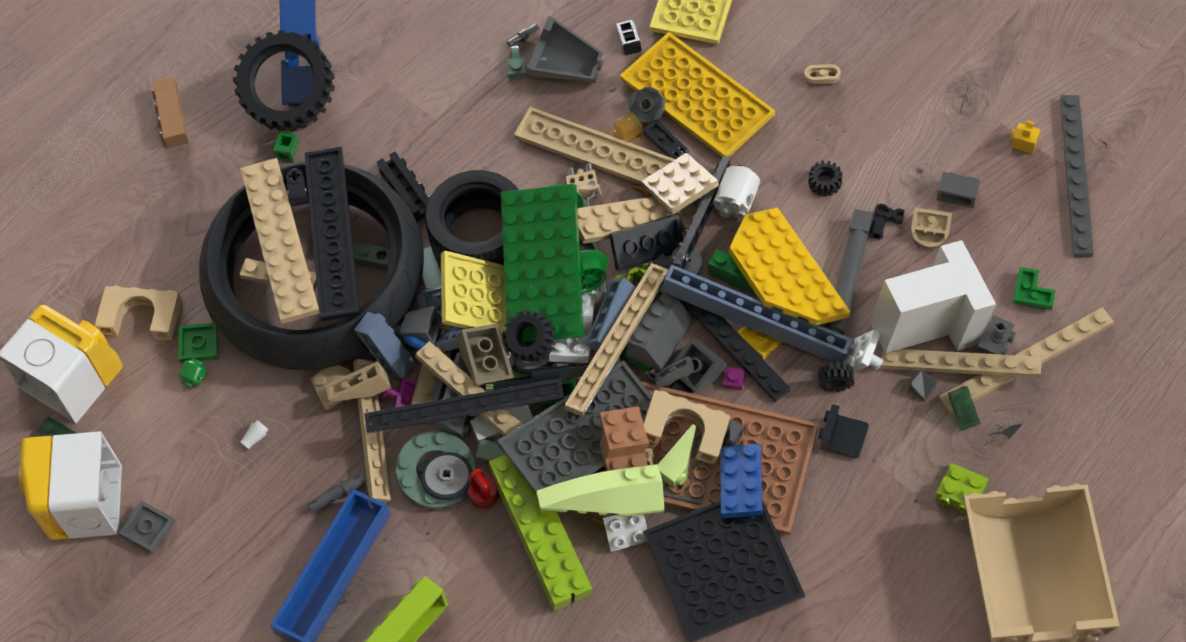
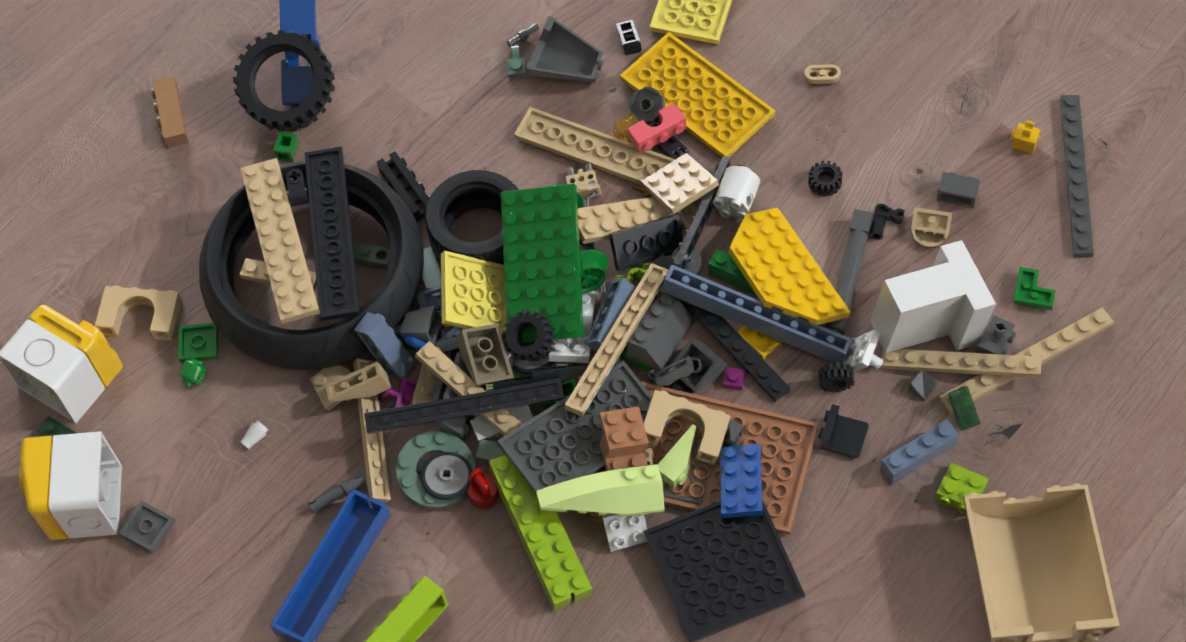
(645, 137): none -> coral arch
(919, 452): none -> sand blue brick

